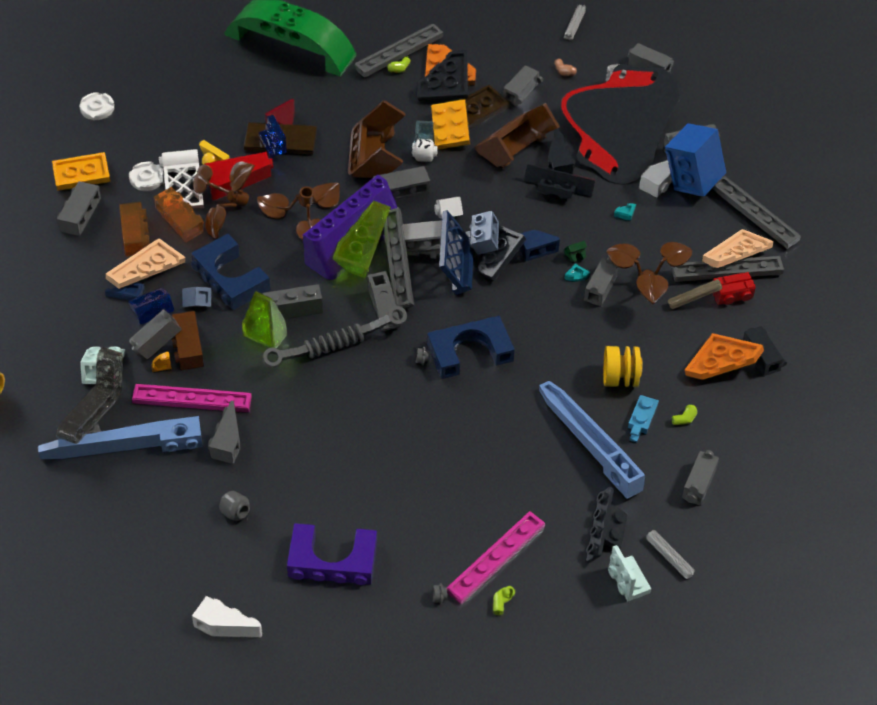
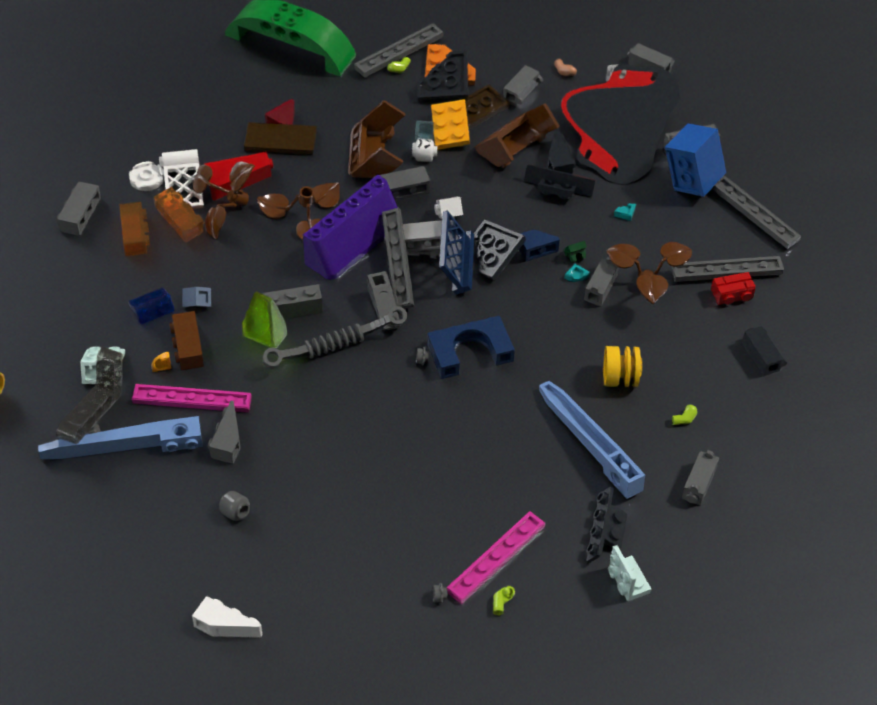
(86, 169): light orange plate -> none
(97, 106): white tile -> none
(128, 292): dark blue tile -> none
(145, 263): light nougat wing -> none
(154, 334): dark grey brick -> none
(211, 153): yellow tile -> none
(235, 290): dark blue arch -> none
(273, 137): clear blue bracket -> none
(354, 569): dark purple arch -> none
(360, 242): clear neon green wedge -> none
(484, 232): sand blue brick -> none
(575, 21): light grey axle -> none
(642, 416): dark azure plate -> none
(656, 179): white slope -> none
(670, 554): light grey axle -> none
(694, 294): dark tan axle -> none
(722, 355): orange plate -> none
(736, 248): light nougat wing -> none

